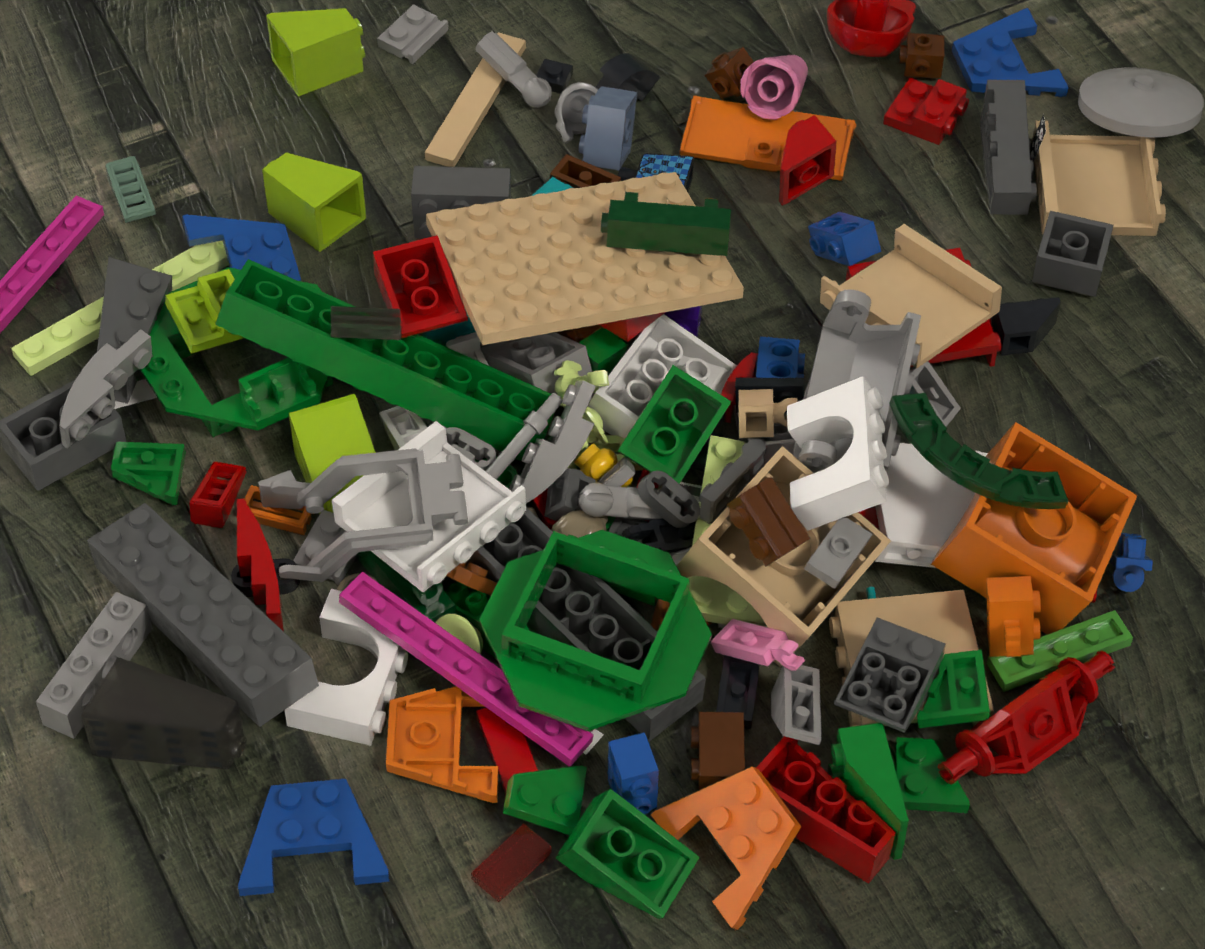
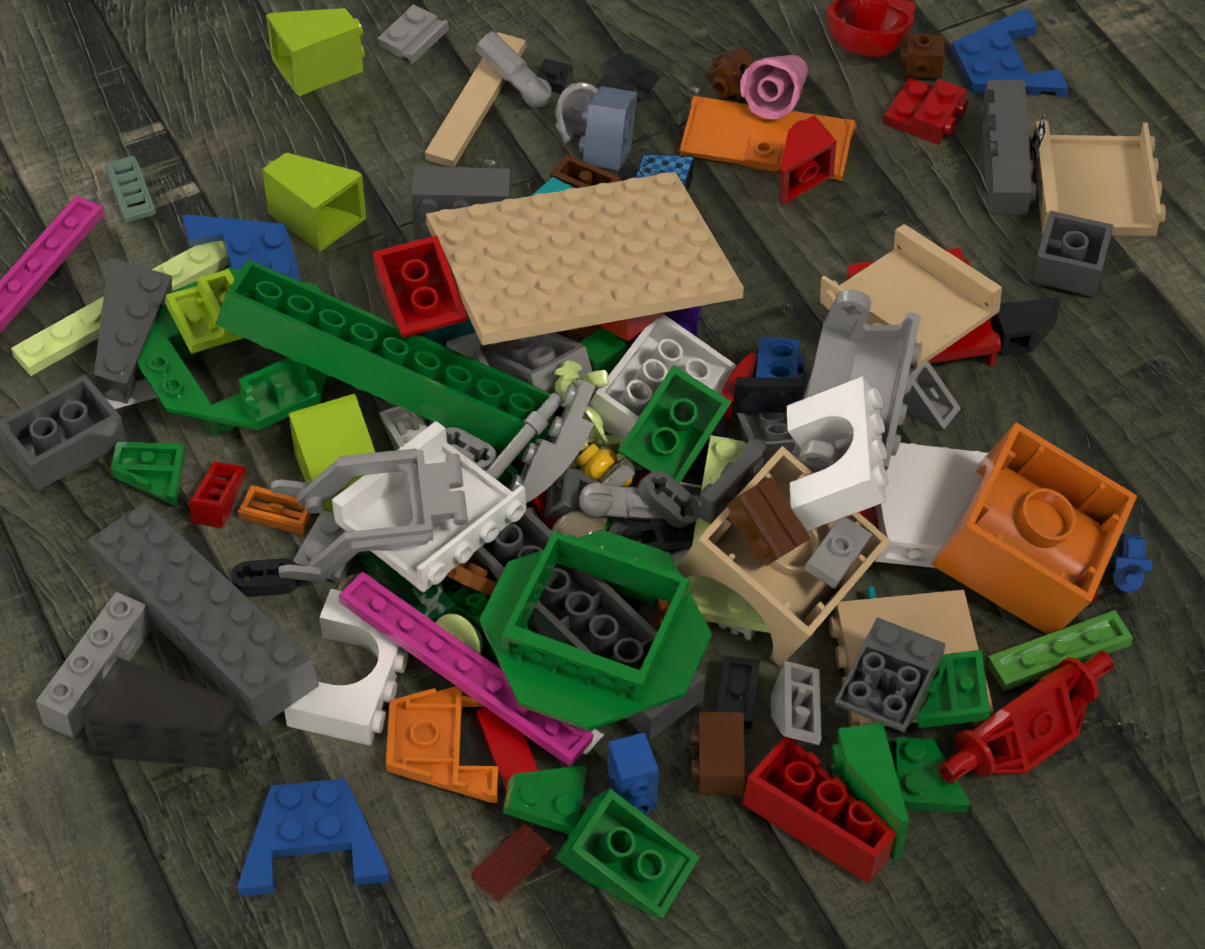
(93, 390): light grey slope -> none
(256, 561): red slope -> none
(276, 500): light grey slope -> none
(365, 323): clear smoke tile -> none
(667, 226): dark green brick -> none
(747, 824): orange wing -> none
(757, 644): bright pink plate -> none
(759, 413): tan brick -> none
(844, 238): blue brick -> none
(970, 468): dark green tile -> none
(1011, 616): orange brick -> none
(1140, 102): light grey dish -> none

